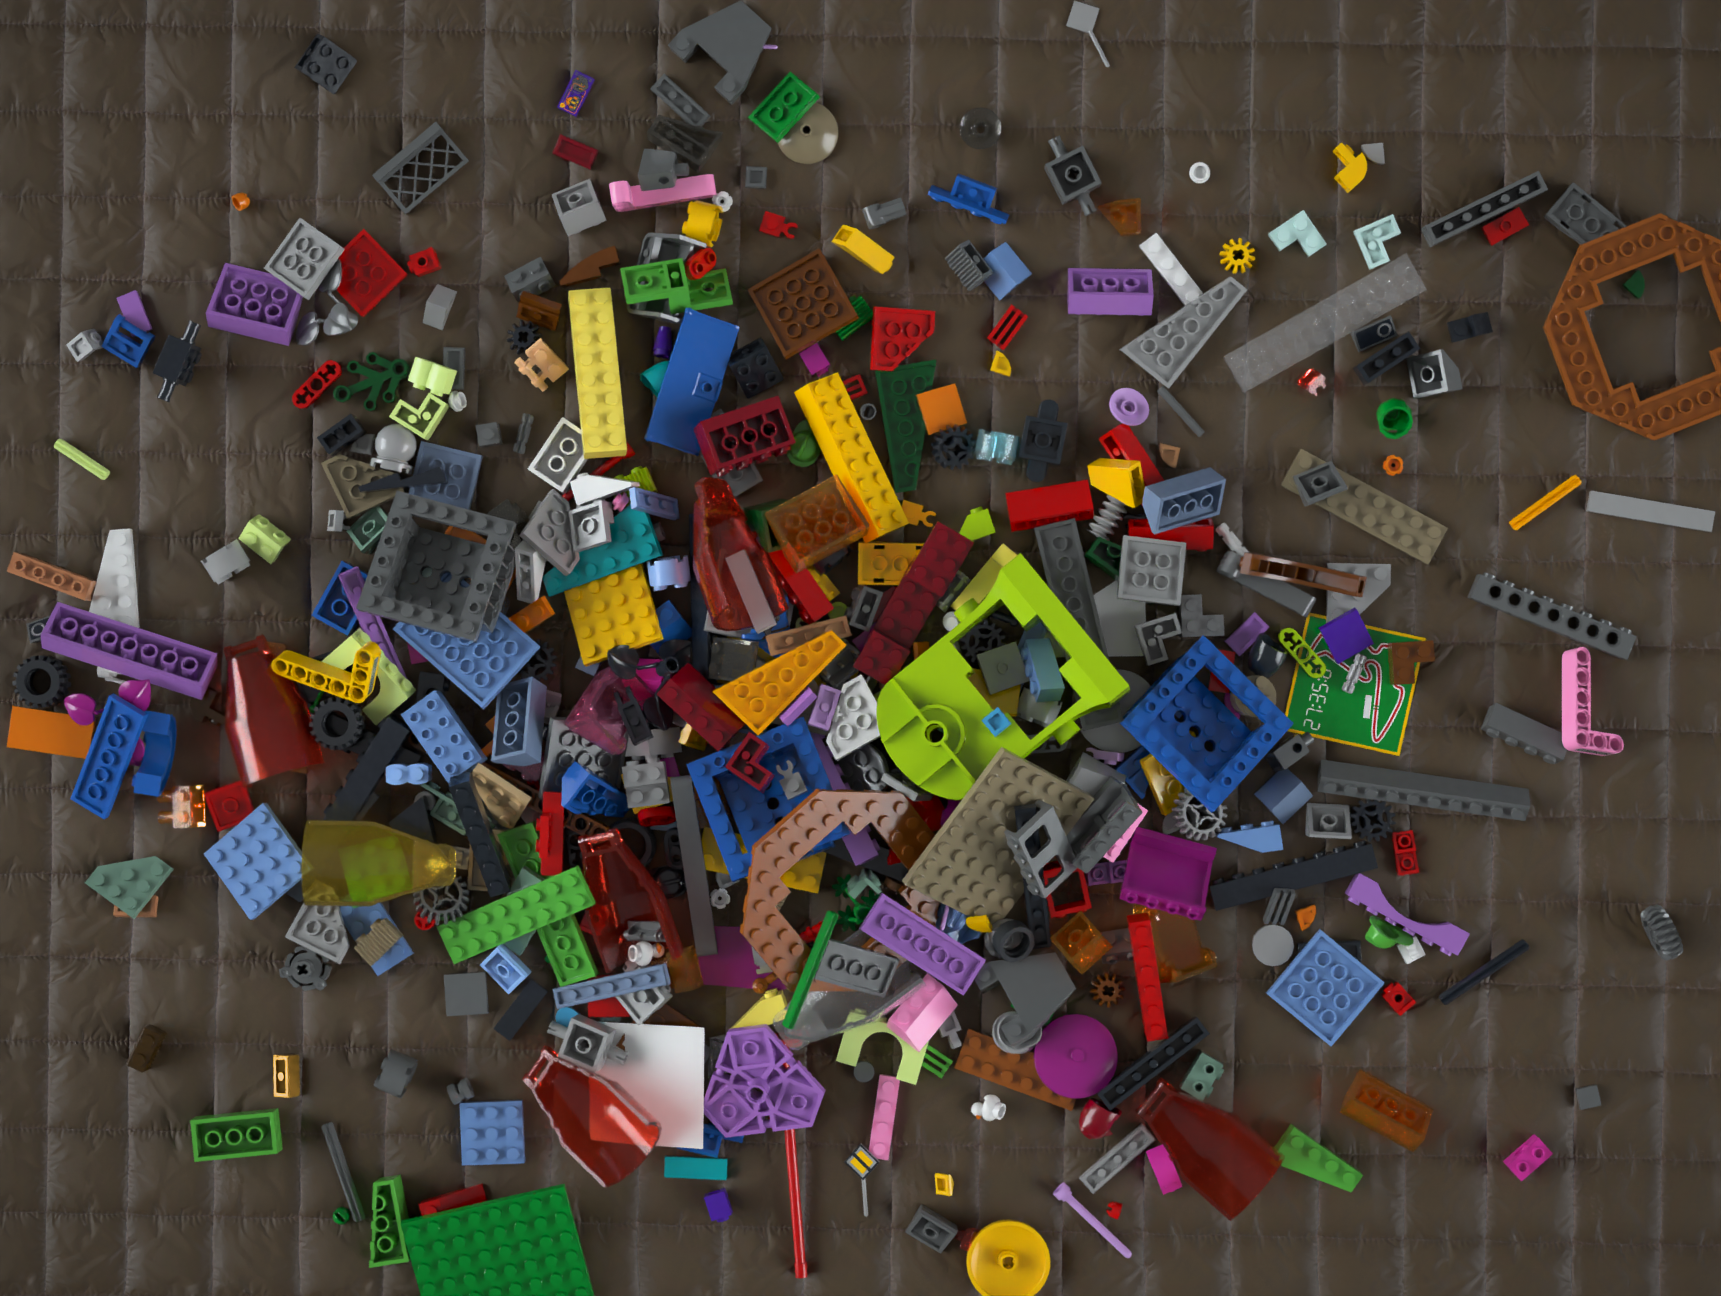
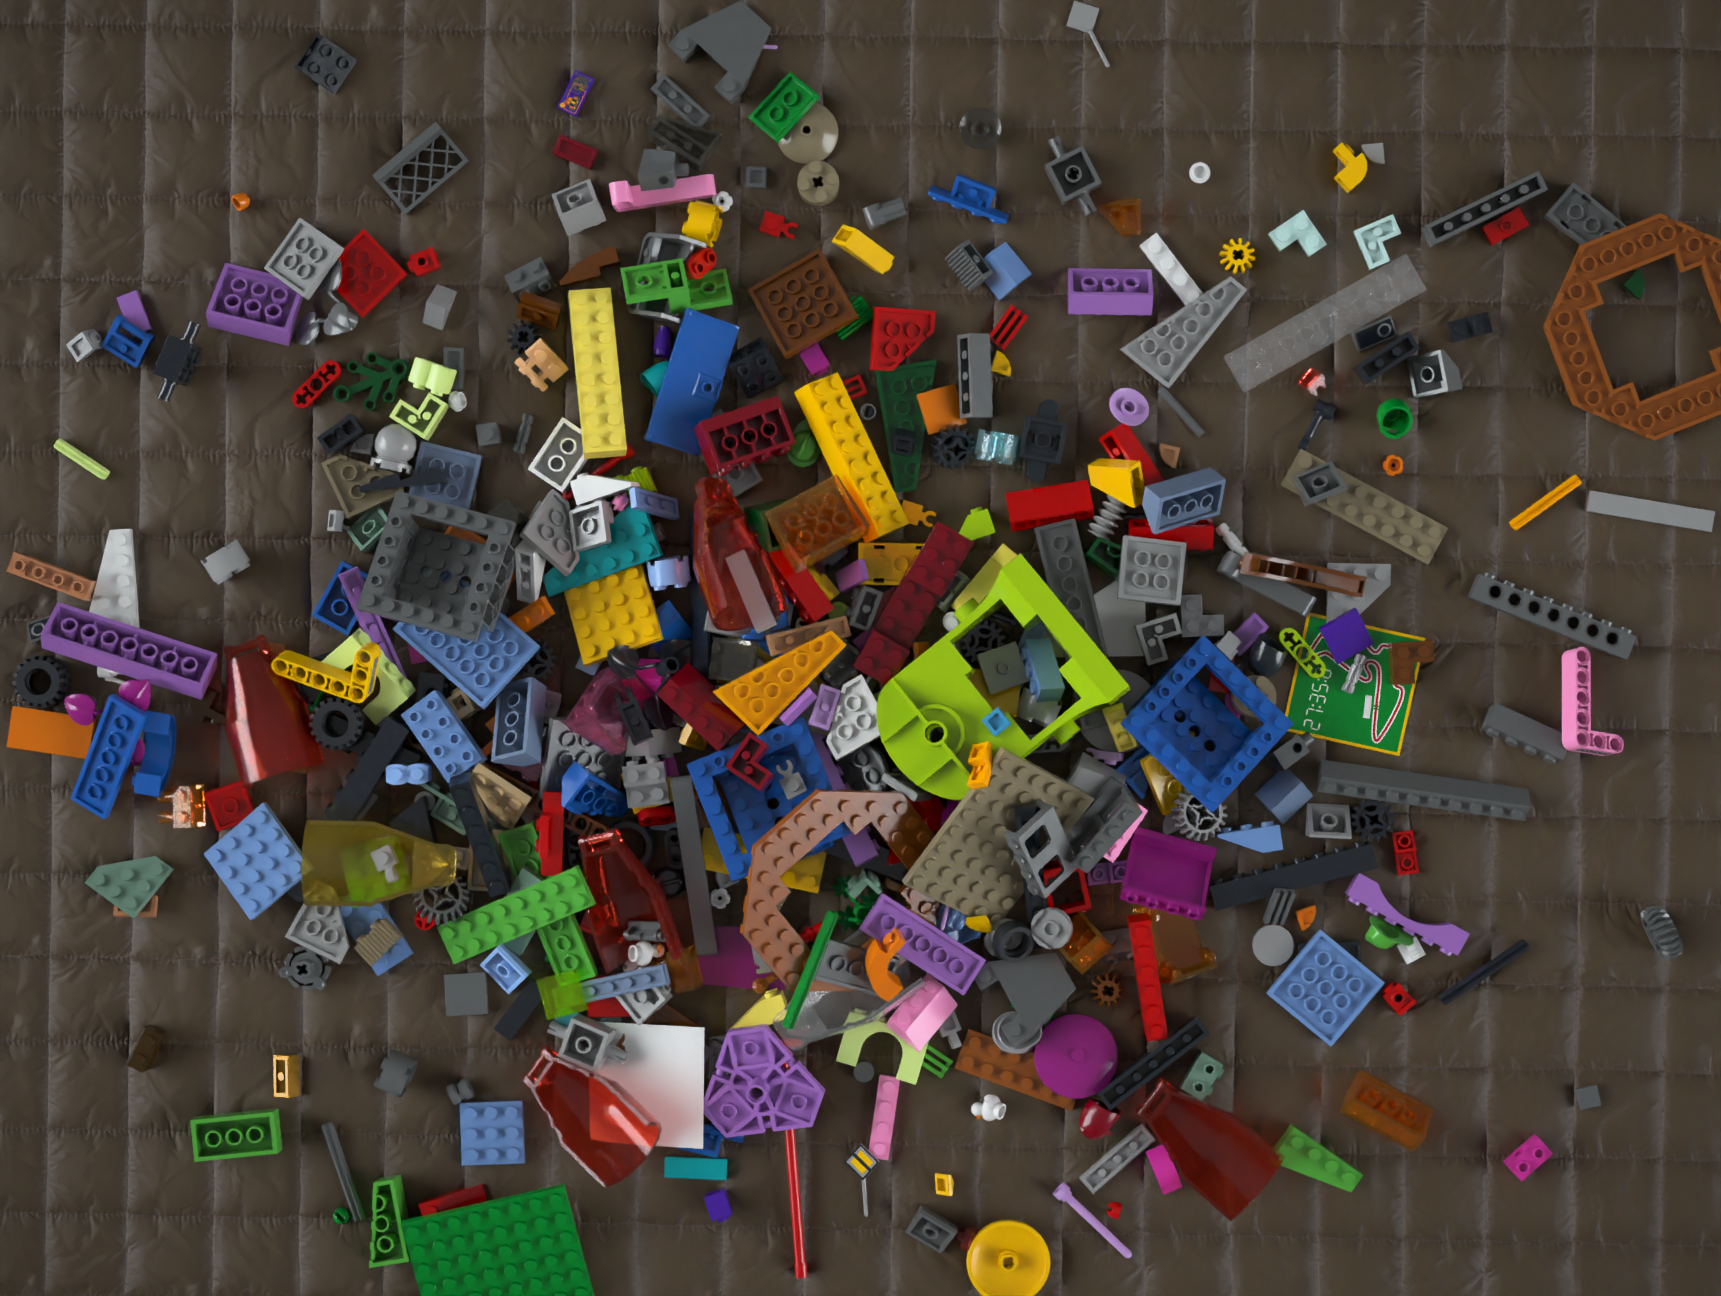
(264, 538): yellowish green bracket -> none
(385, 860): none -> light grey plate
(456, 702): none -> tan brick
(561, 994): none -> clear neon green tile
(814, 172): none -> dark tan brick
(852, 575): none -> medium lavender tile
(878, 955): none -> orange arch
(903, 442): none -> black slope
(974, 376): none -> dark grey brick
(981, 762): none -> light orange slope
(1051, 928): none -> light grey tile
(1114, 716): none -> light yellow tile
(1227, 645): none -> light grey brick
(1322, 410): none -> black brick

